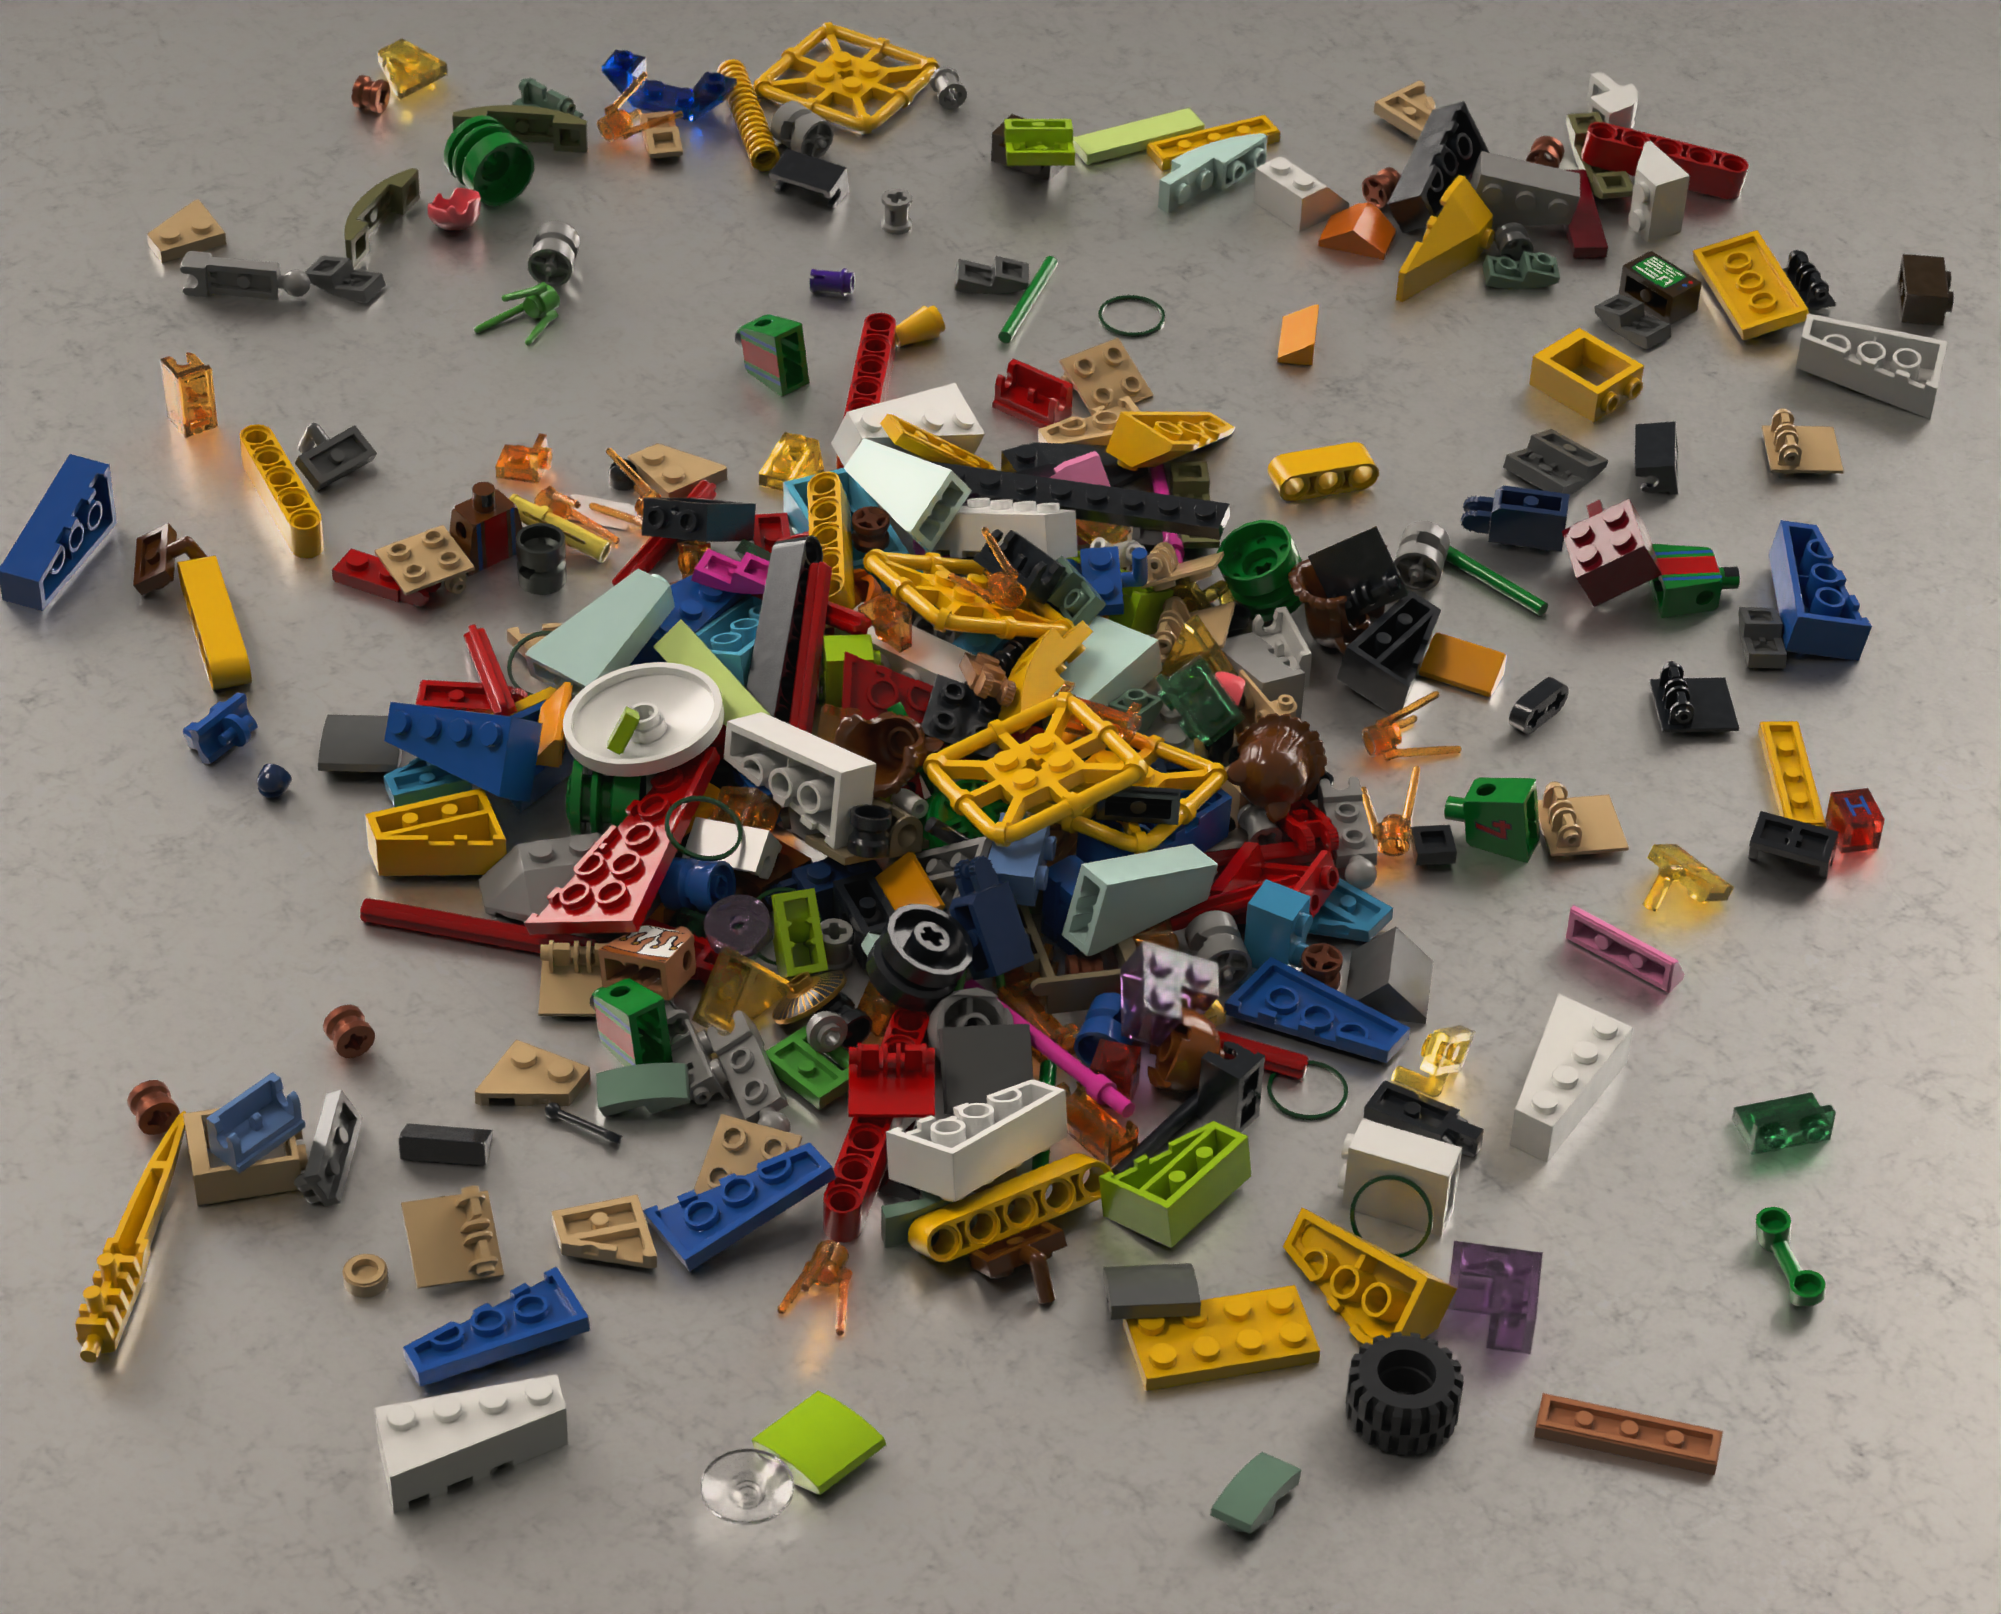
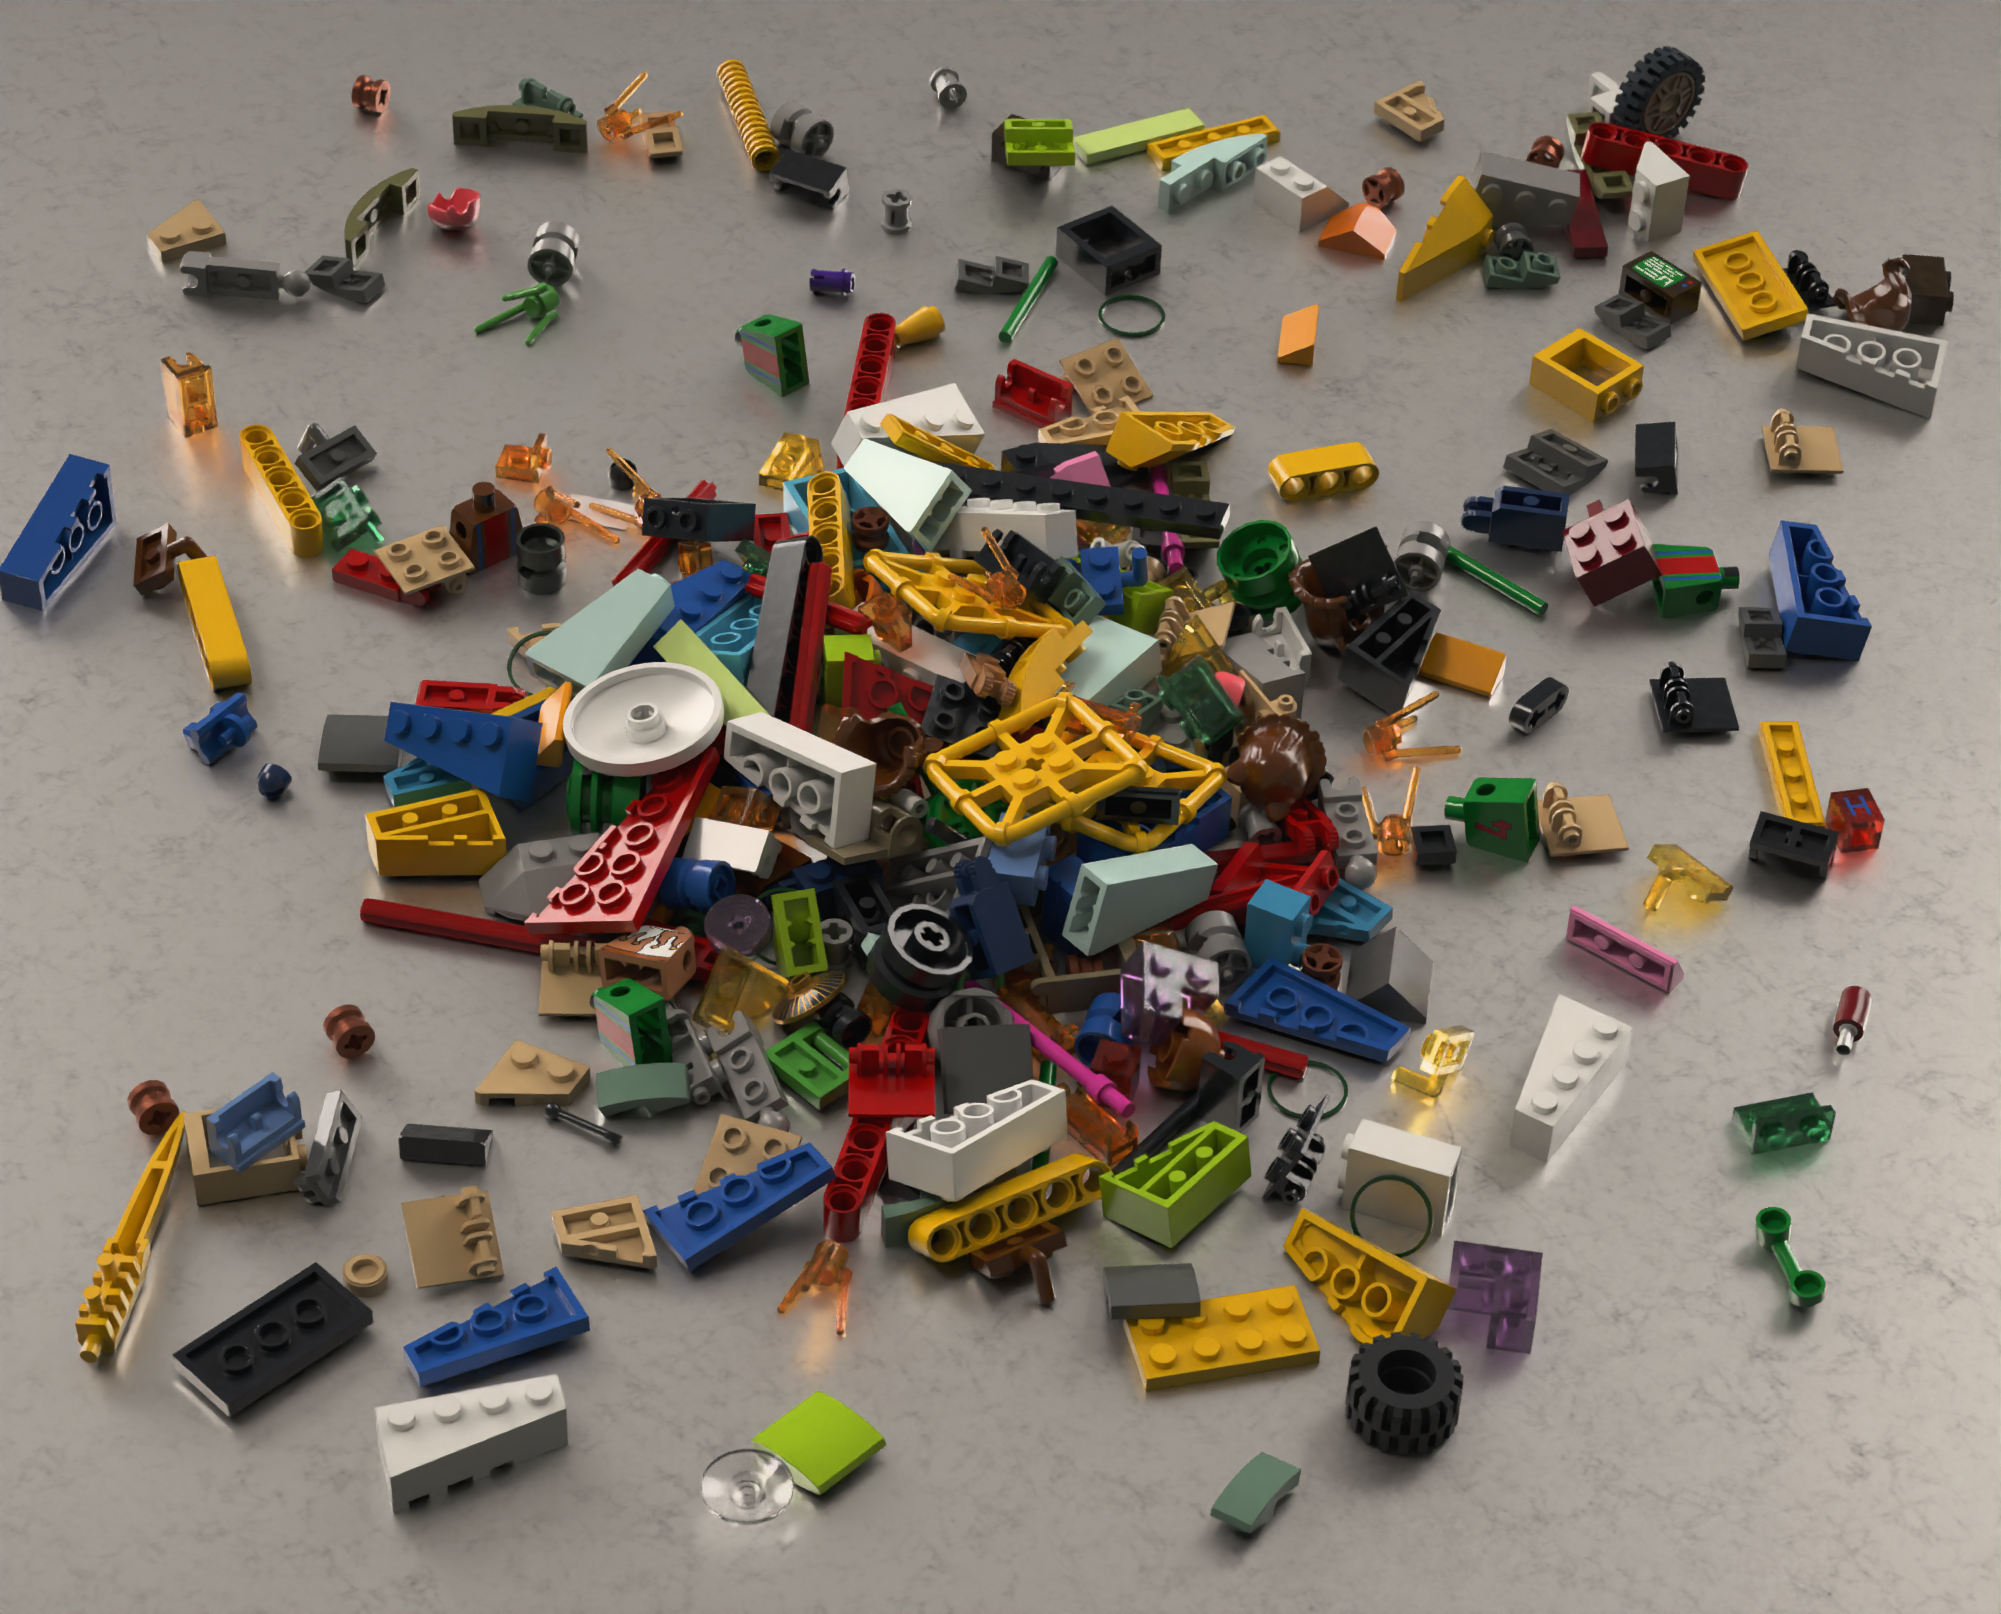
(272, 1339): none -> black plate
(345, 514): none -> clear green bracket
(409, 67): clear yellow wing -> none
(489, 160): green wheel -> none
(489, 671): red axle -> none
(593, 546): light yellow pin -> none
(623, 730): lime tile -> none
(656, 96): clear blue slope -> none
(674, 471): tan wing -> none
(693, 855): dark green piece -> none
(731, 575): dark pink slope -> none
(826, 1031): light grey plate -> none
(847, 78): yellow plate -> none
(869, 831): black wheel -> none
(908, 883): light orange slope -> none
(1107, 274): none -> black window
(1165, 568): tan hinge -> none
(1300, 1158): none -> black hinge
(1422, 1116): black hinge -> none
(1444, 150): black wedge -> none
(1628, 1434): nougat tile -> none
(1660, 93): none -> black wheel
(1851, 1017): none -> dark red piece
(1883, 305): none -> reddish brown hair

